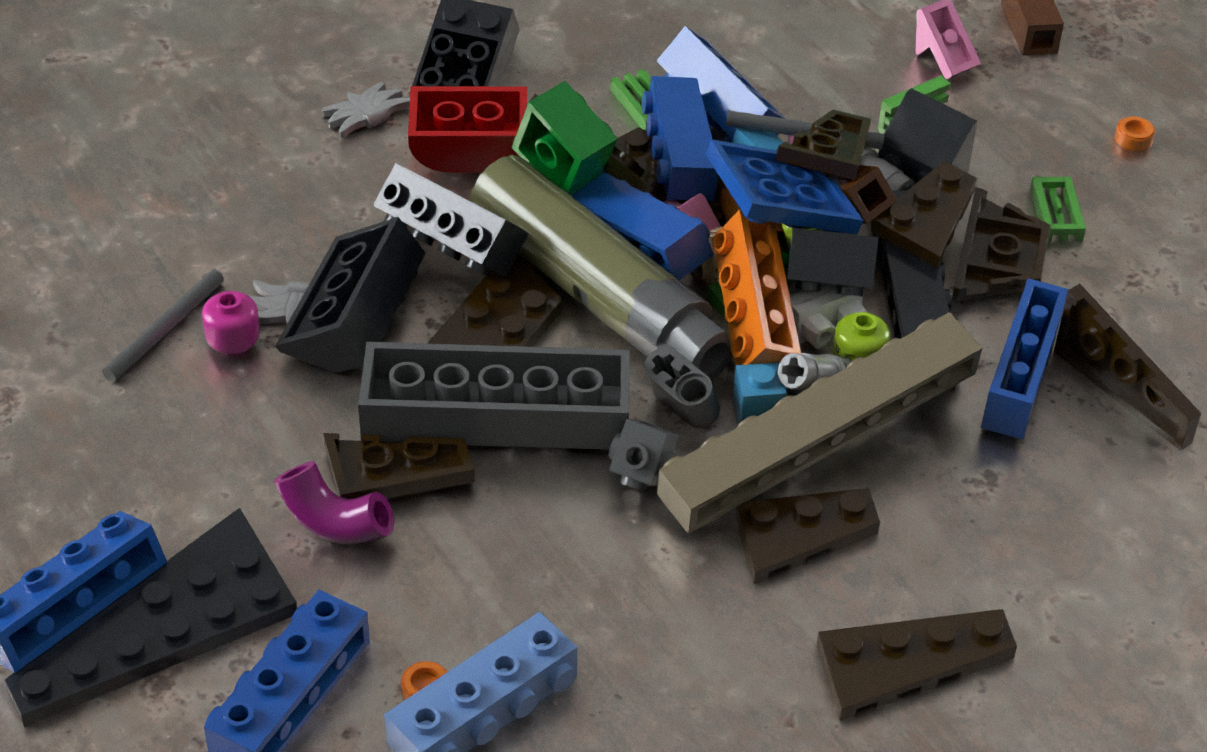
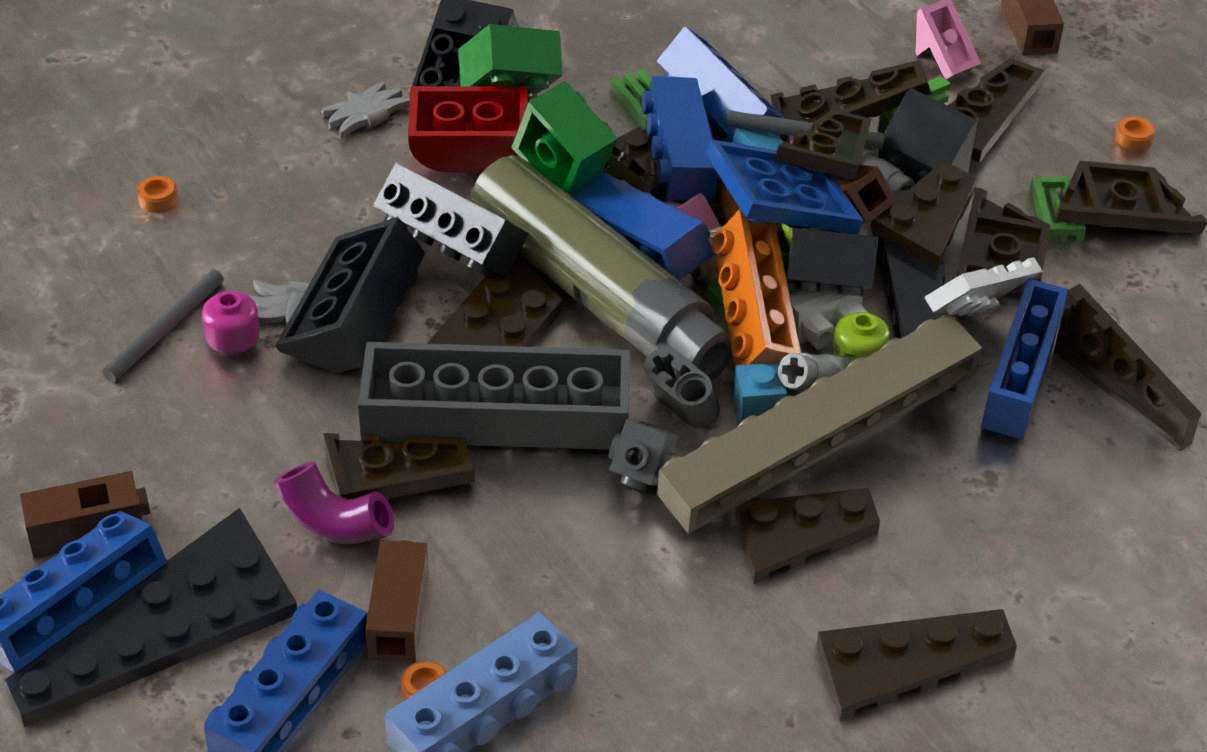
(74, 509): none -> reddish brown brick
(157, 194): none -> orange tile
(397, 601): none -> reddish brown brick
(512, 58): none -> green brick
(863, 97): none -> dark brown wing
(979, 290): none -> white wing
(997, 101): none -> dark brown wing
(1125, 198): none -> dark brown wing

